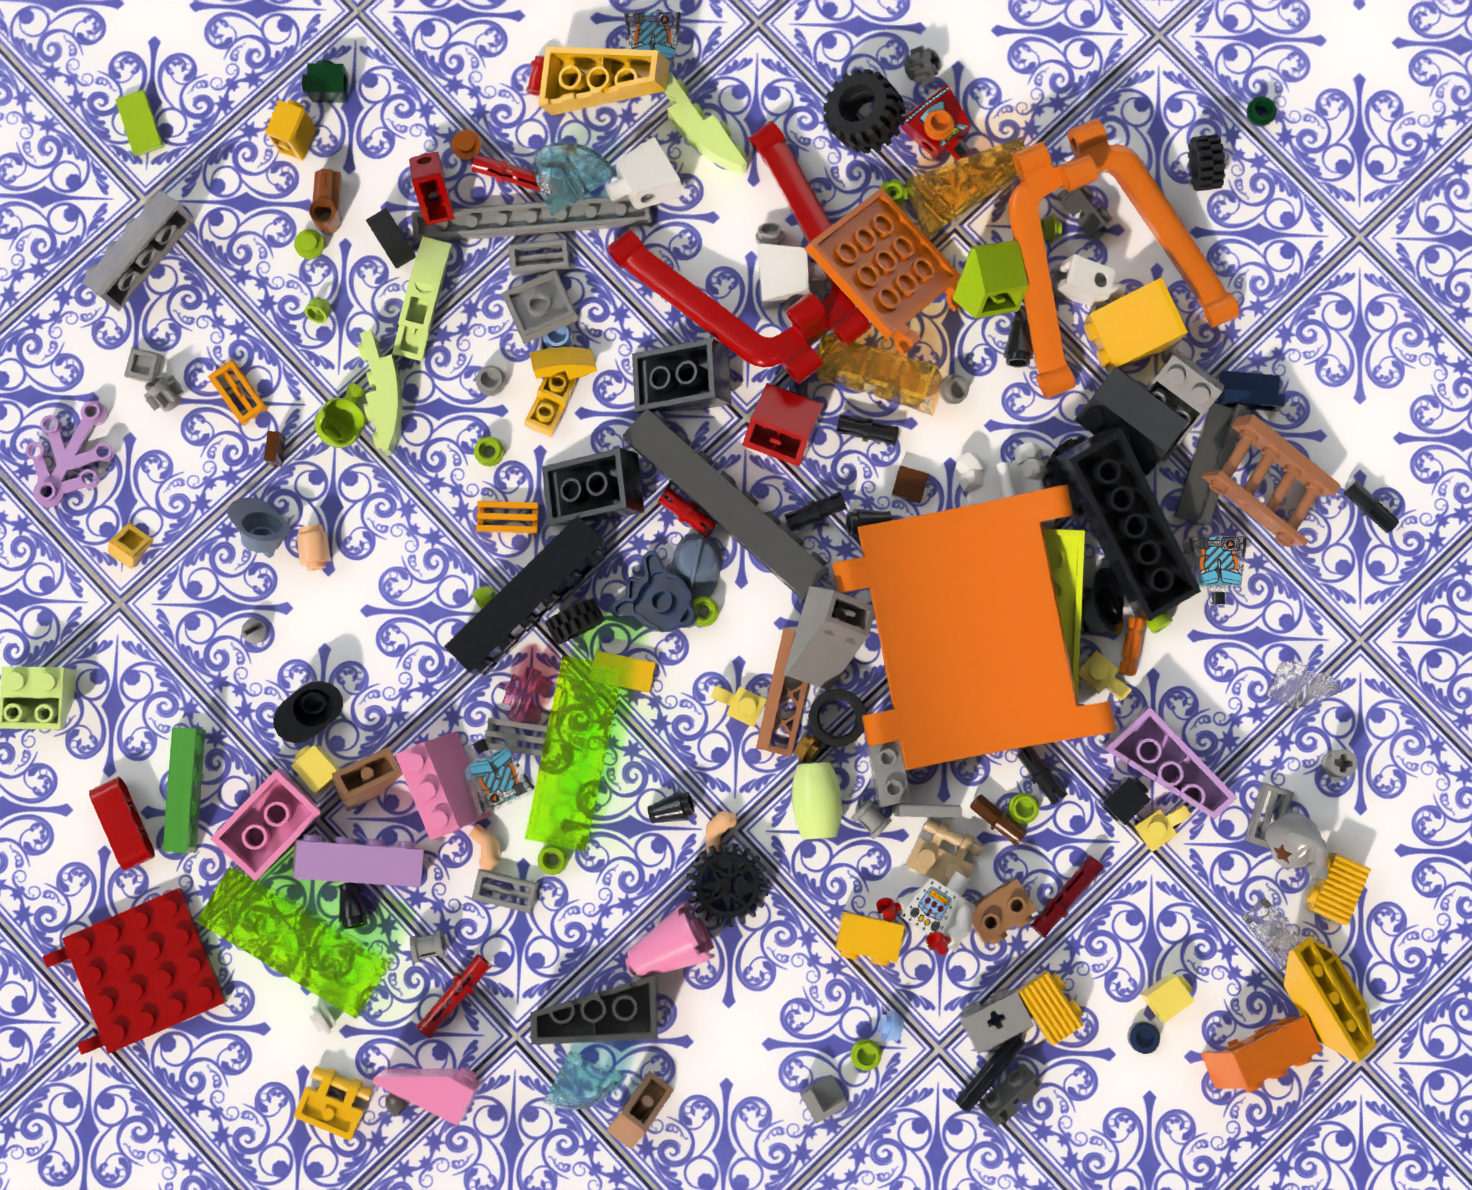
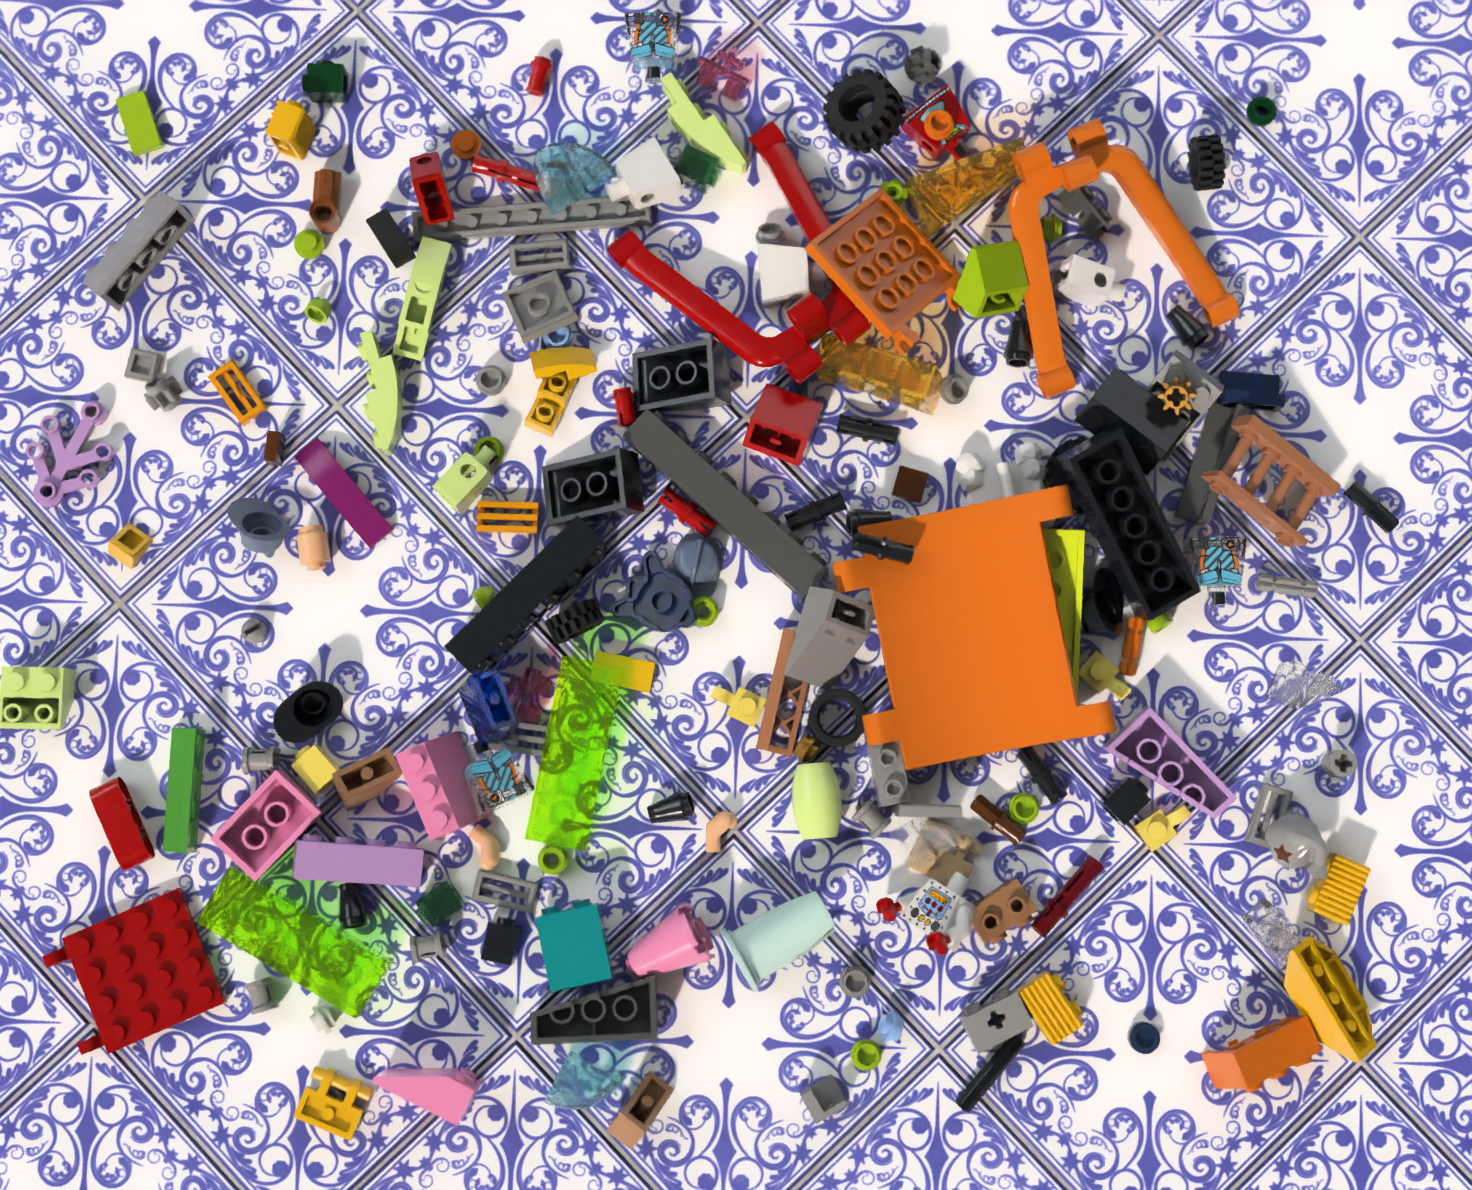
(260, 759): none -> light grey bush
(261, 995): none -> light grey bush
(340, 419): lime hair -> none
(343, 493): none -> magenta slope
(395, 1104): dark grey hinge -> none
(439, 904): none -> clear green brick
(463, 491): none -> yellowish green torso
(478, 968): red pin -> none
(488, 707): none -> clear blue brick
(501, 941): none -> black brick
(574, 945): none -> teal brick
(598, 76): yellow wedge -> none
(624, 406): none -> red pin
(698, 169): none -> clear green brick
(709, 863): black gear -> none
(735, 82): none -> clear pink hips
(779, 937): none -> light aqua piece
(854, 981): none -> light grey plate
(869, 937): yellow brick -> none
(882, 548): none -> black axle
(921, 838): none -> clear slope
(1019, 1084): dark grey hinge -> none
(1135, 326): yellow slope -> none
(1168, 996): light yellow brick -> none
(1171, 401): none -> pearl gold gear
(1187, 327): none -> black cone
(1286, 585): none -> light grey axle

